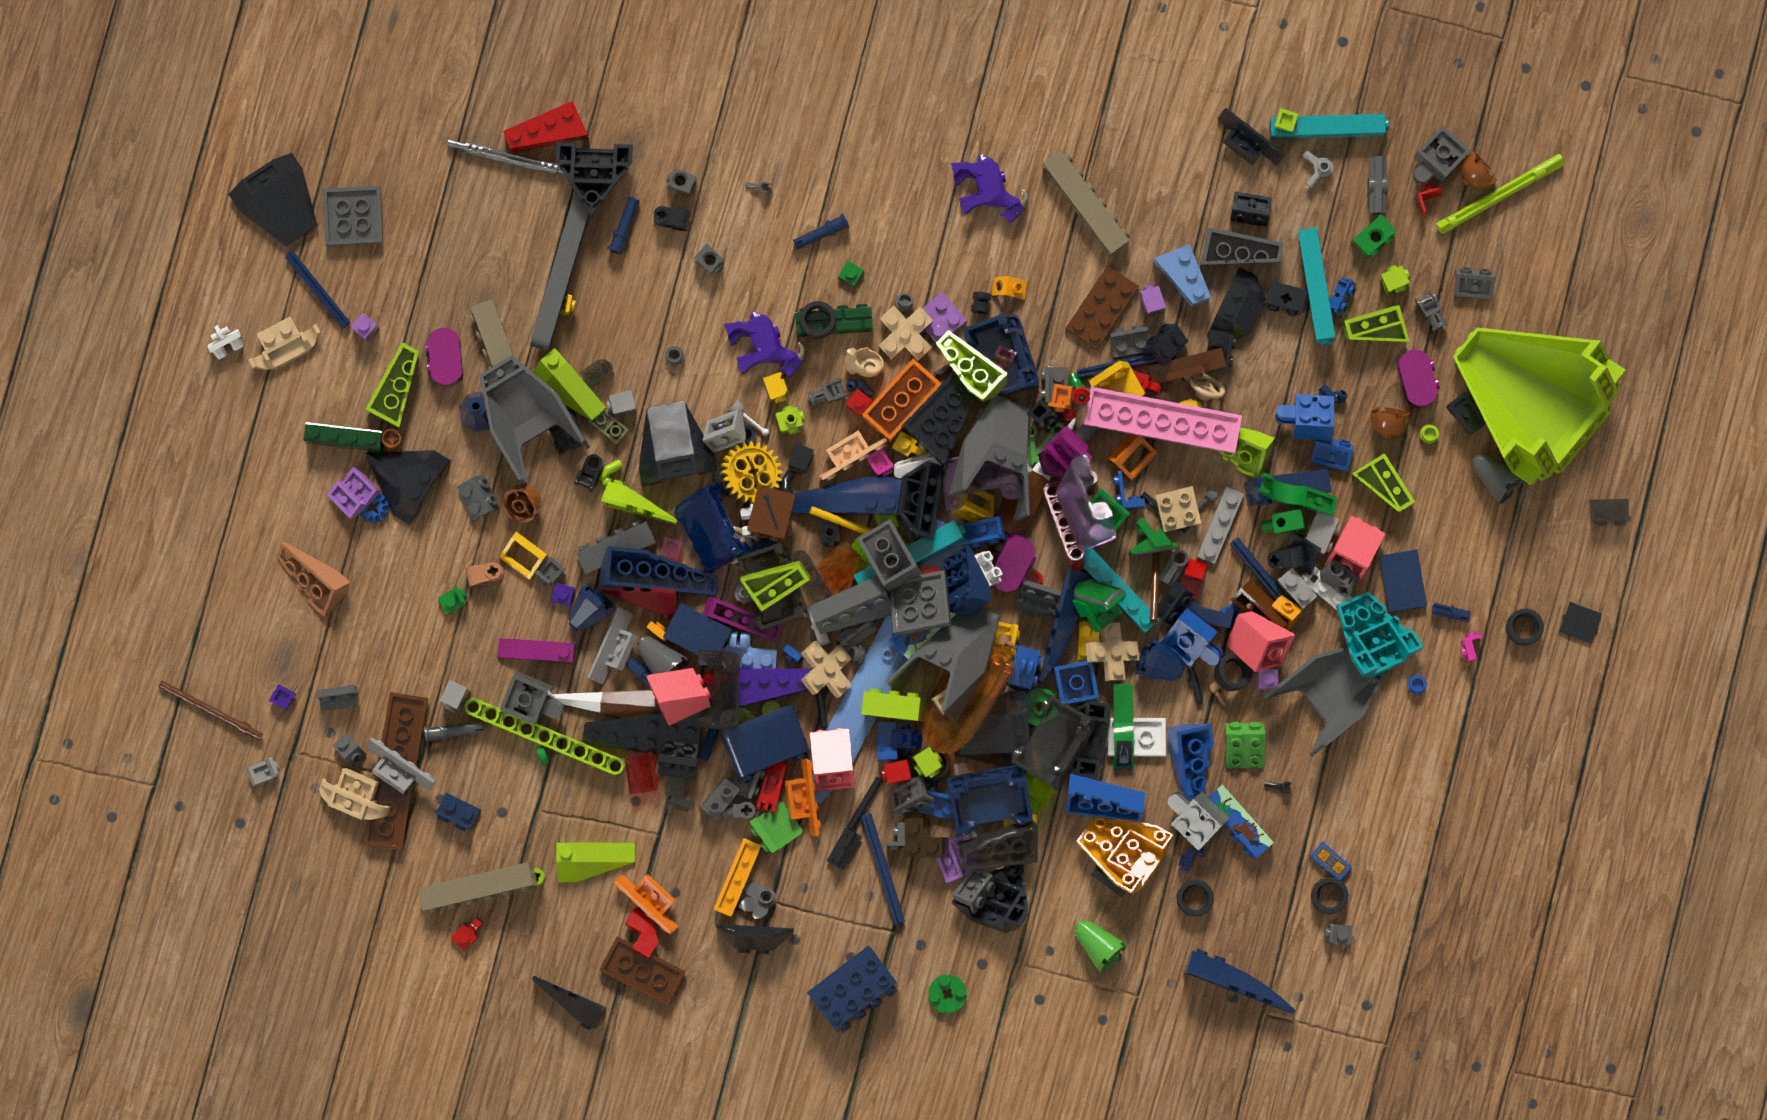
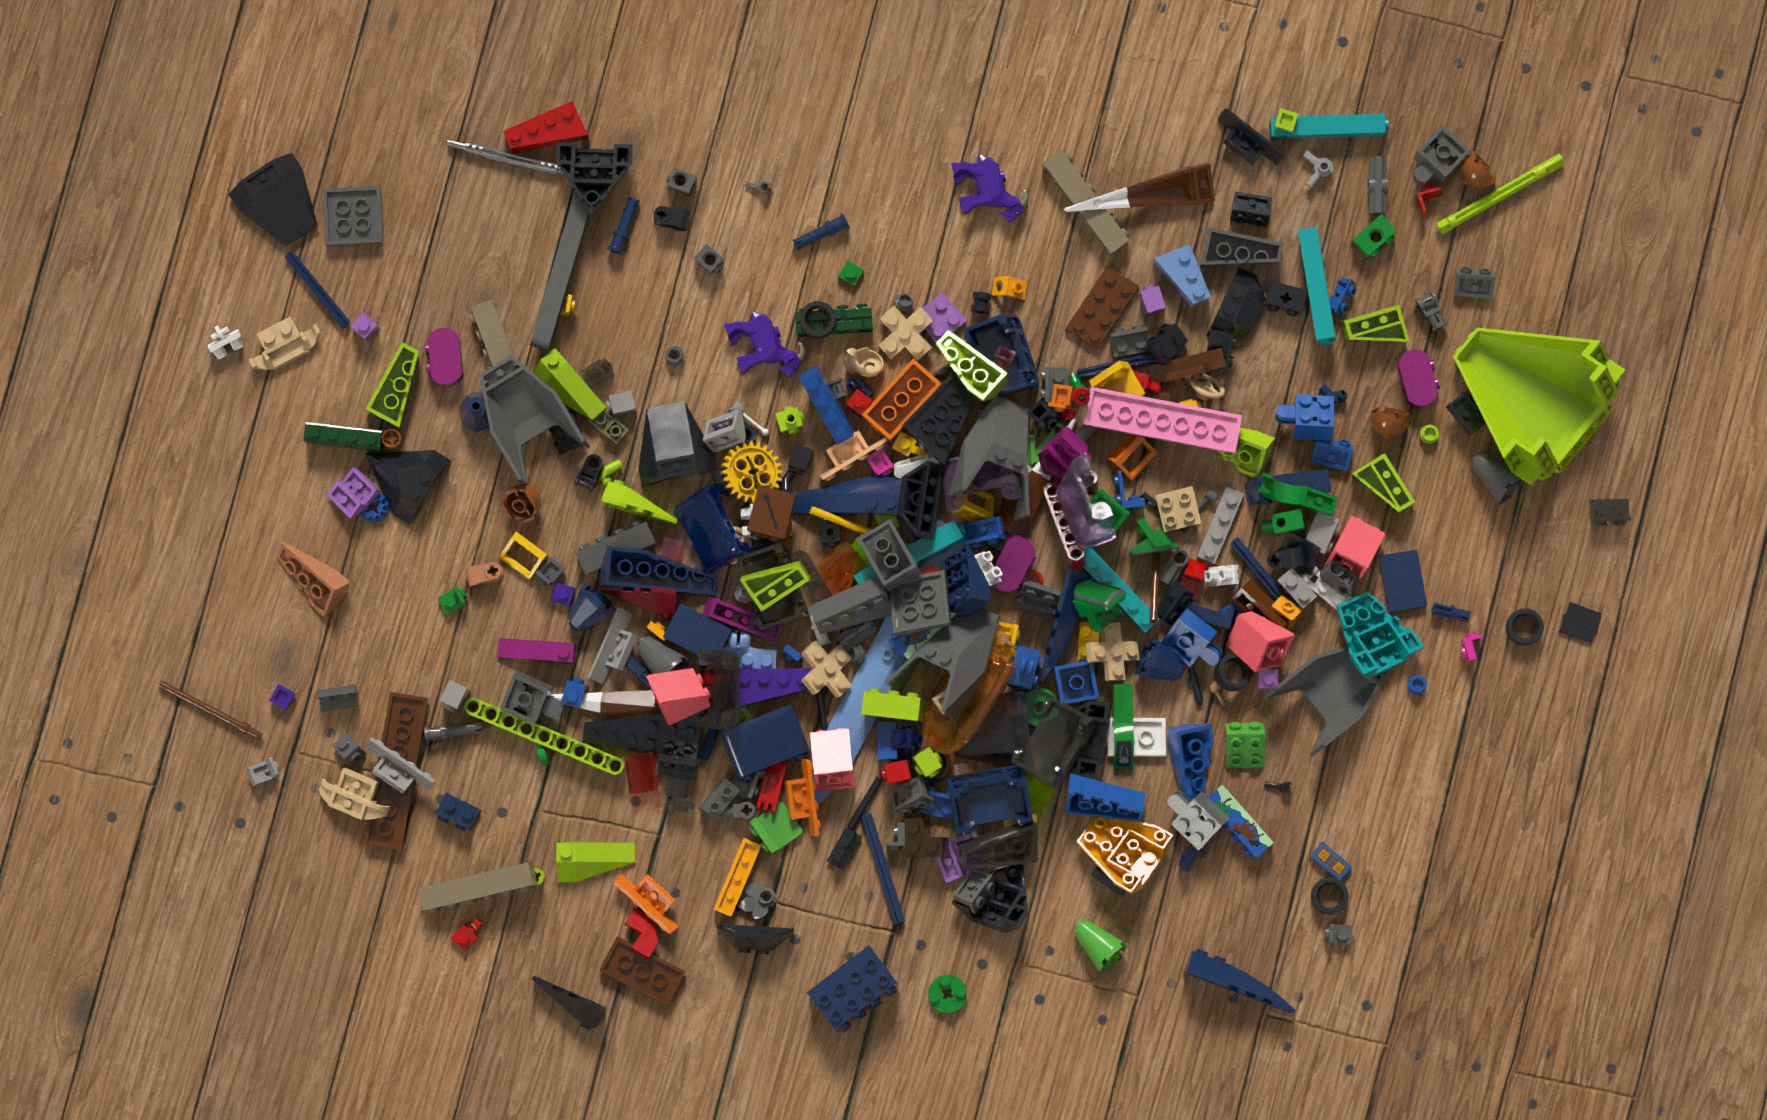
(478, 497): dark grey bracket -> none
(574, 692): none -> blue bracket
(770, 706): lime plate -> none
(776, 387): yellow window -> none
(827, 405): none -> blue brick
(1180, 187): none -> reddish brown plate
(1209, 894): black tyre -> none
(1222, 575): none -> white hips
(1395, 279): lime brick -> none

